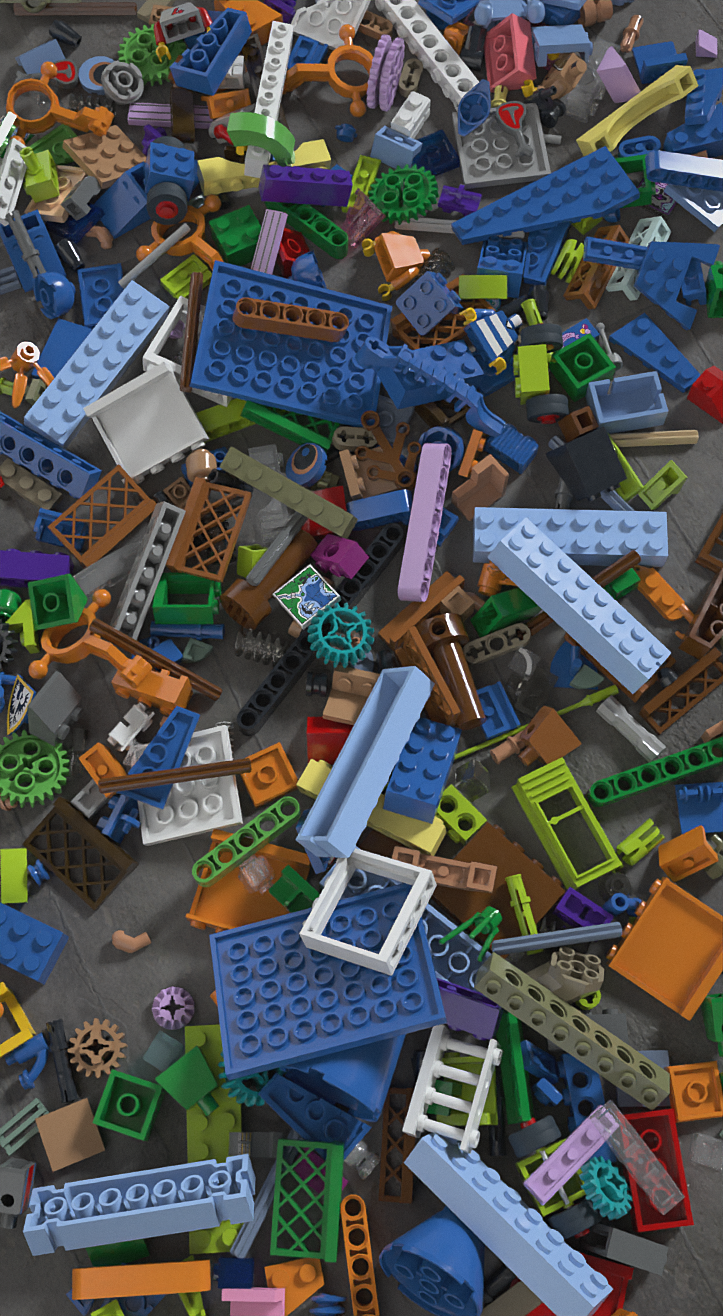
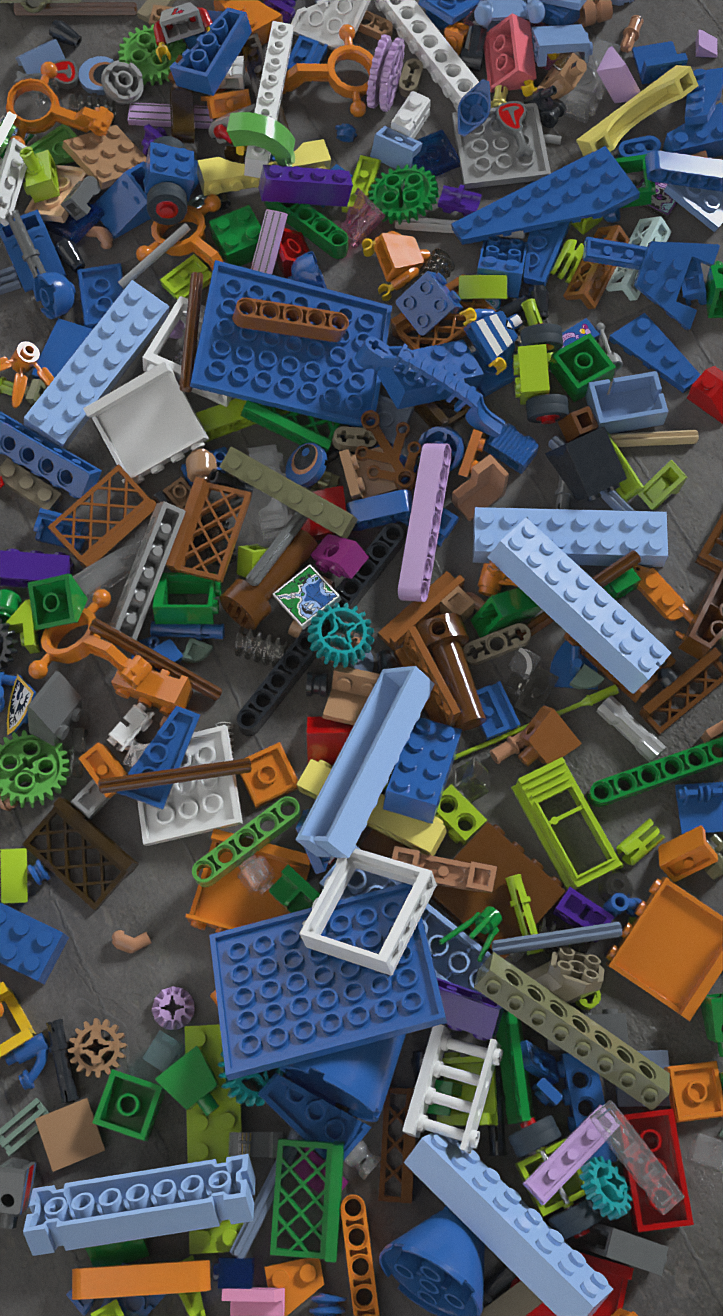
(122, 818): blue hips -> none

